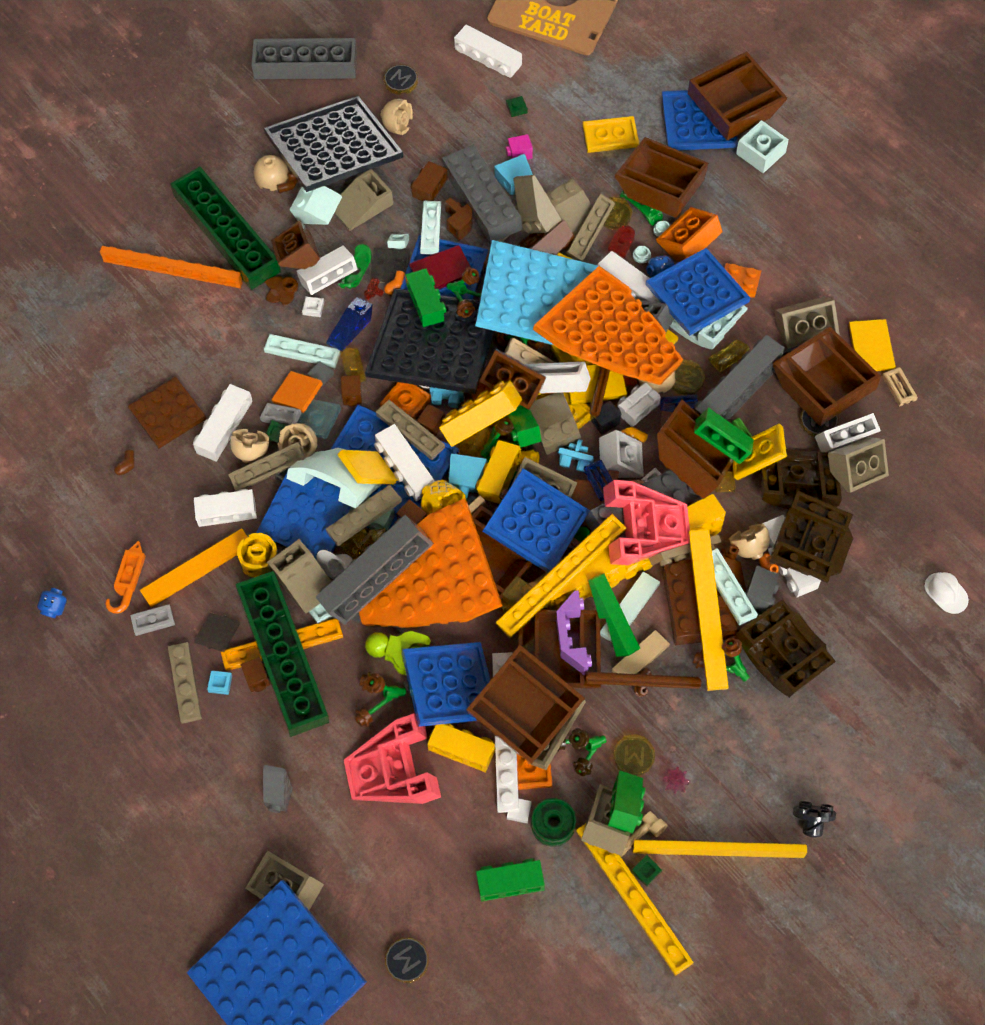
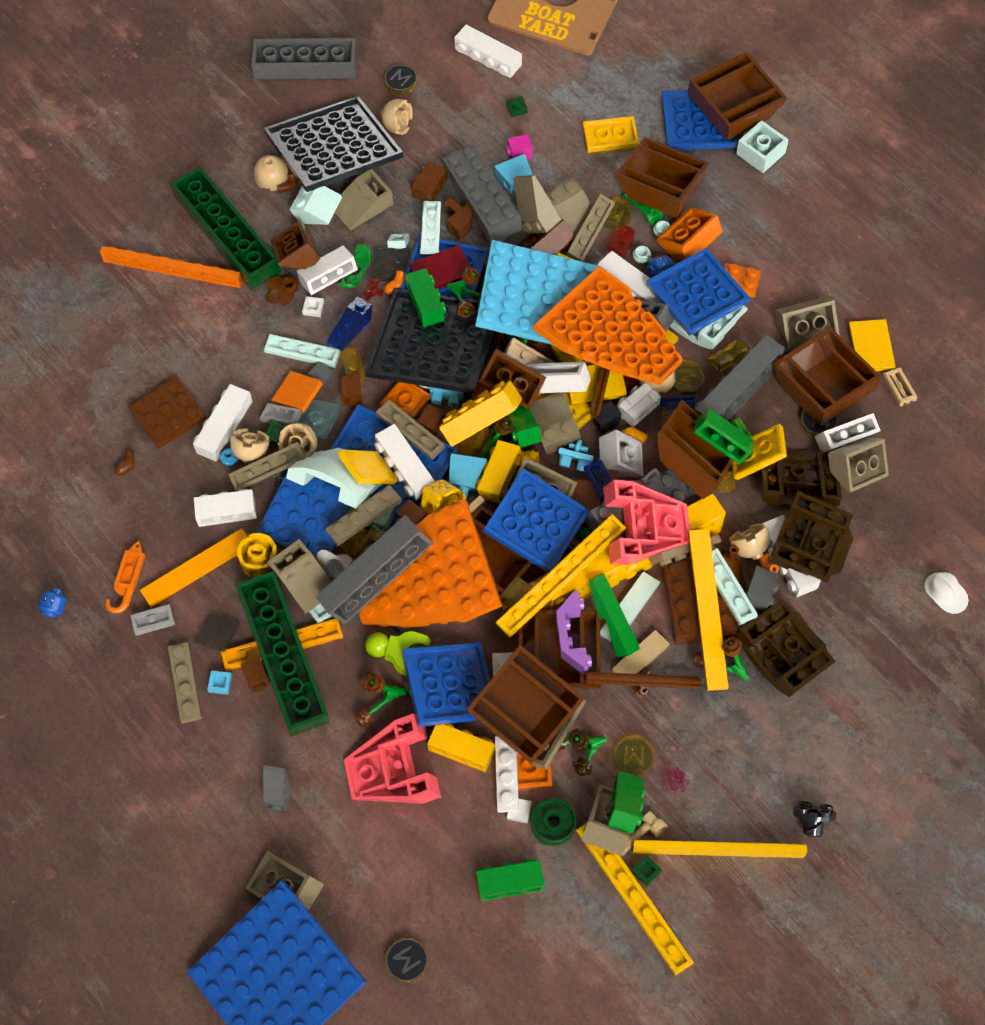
(228, 461): none -> dark azure plate

